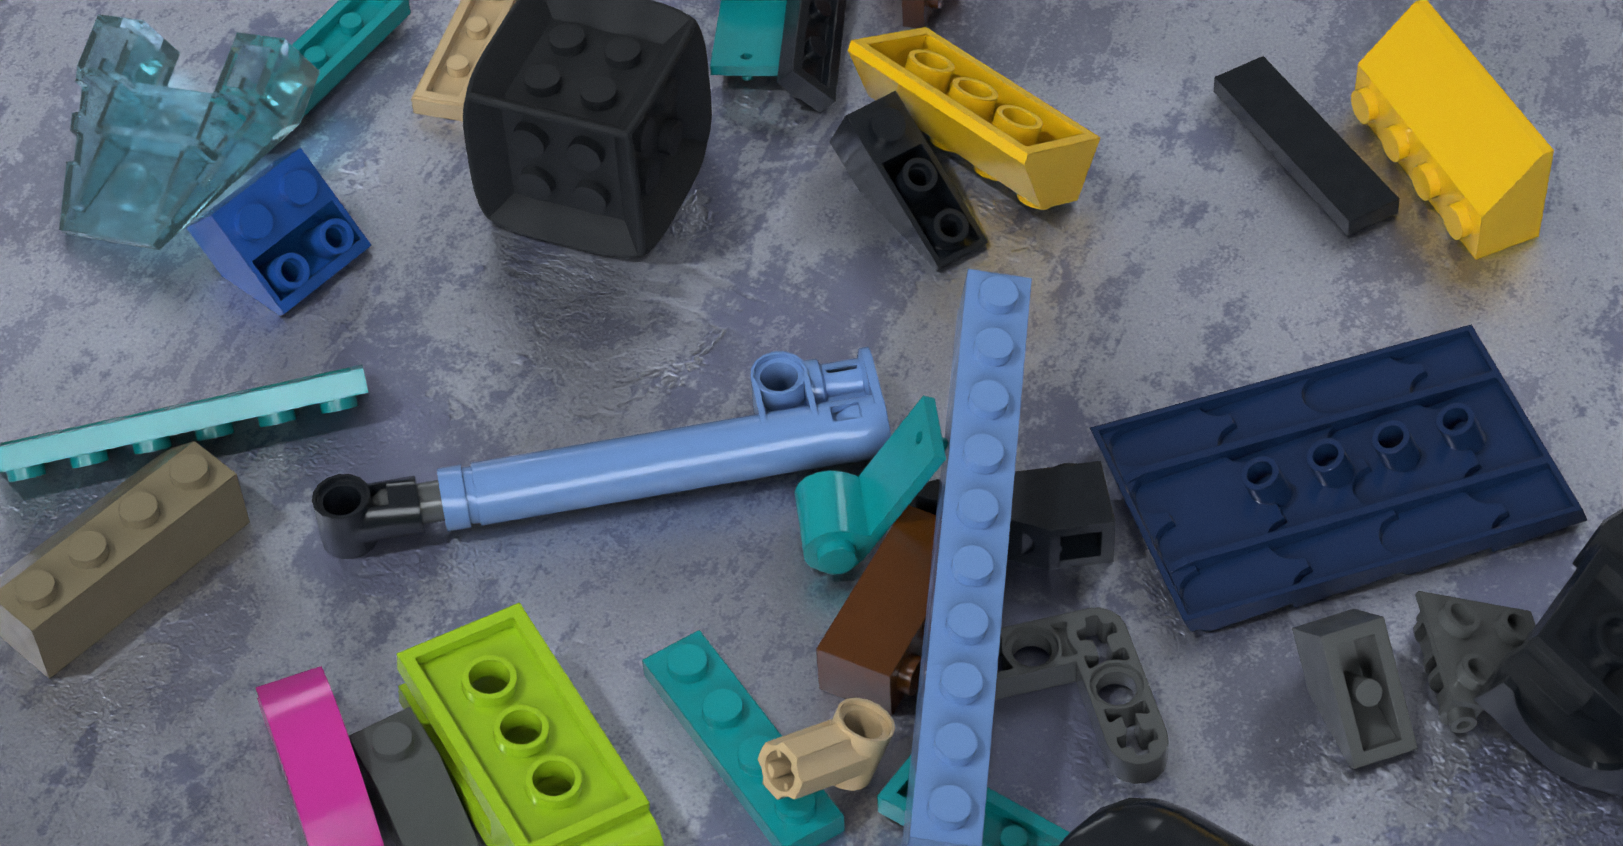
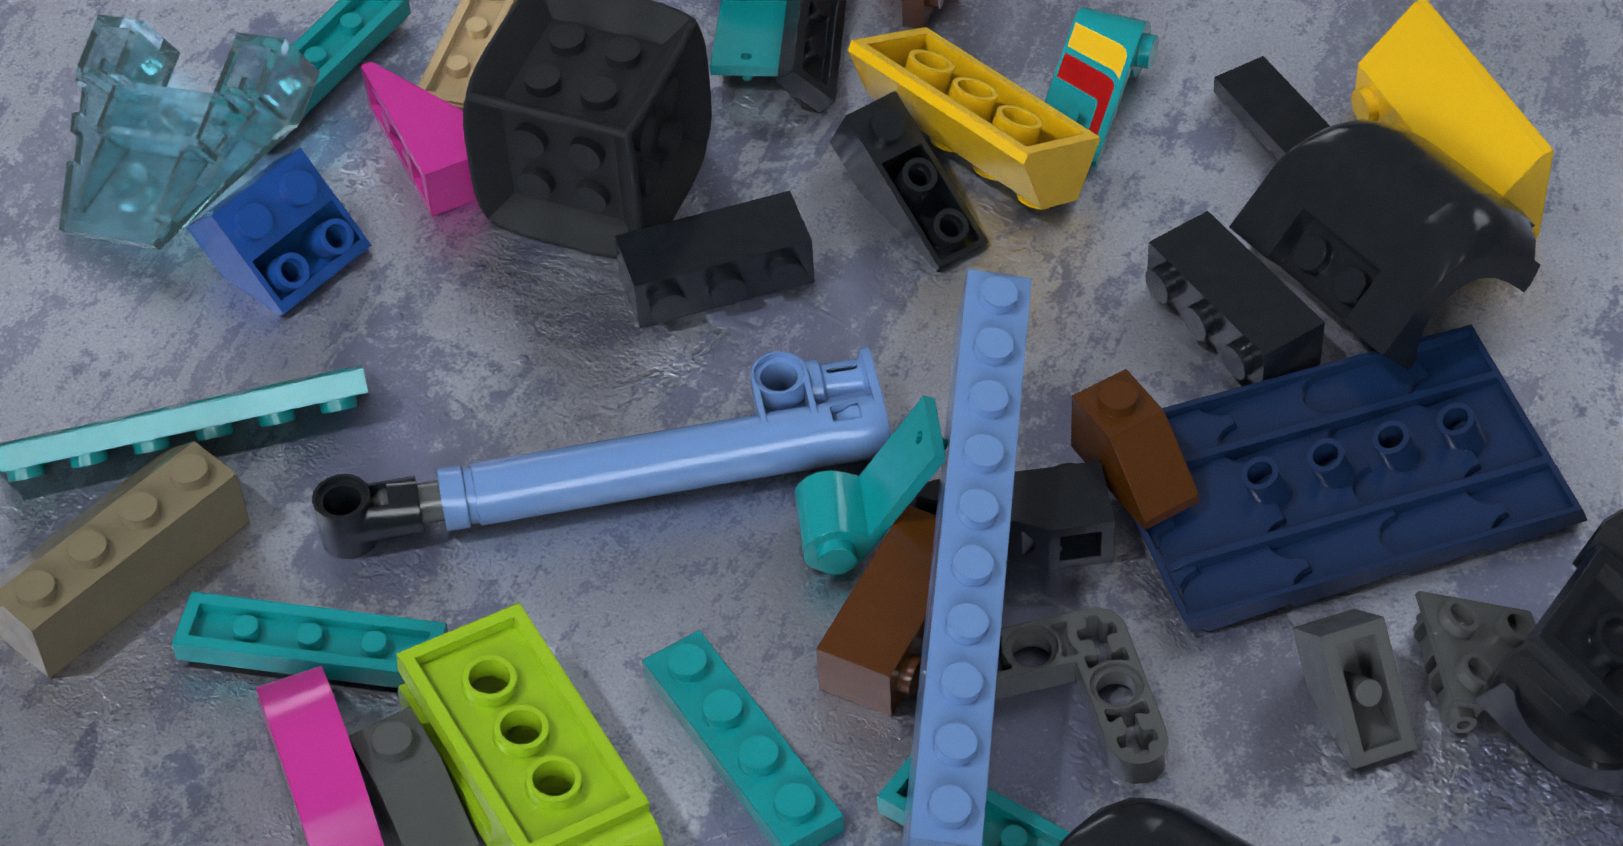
(297, 638): none -> teal plate
(424, 136): none -> dark pink slope
(715, 259): none -> black brick
(828, 754): tan piece -> none
(1095, 68): none -> teal door
(1136, 446): none -> reddish brown slope
(1233, 301): none -> black brick
(1384, 229): none -> black piece

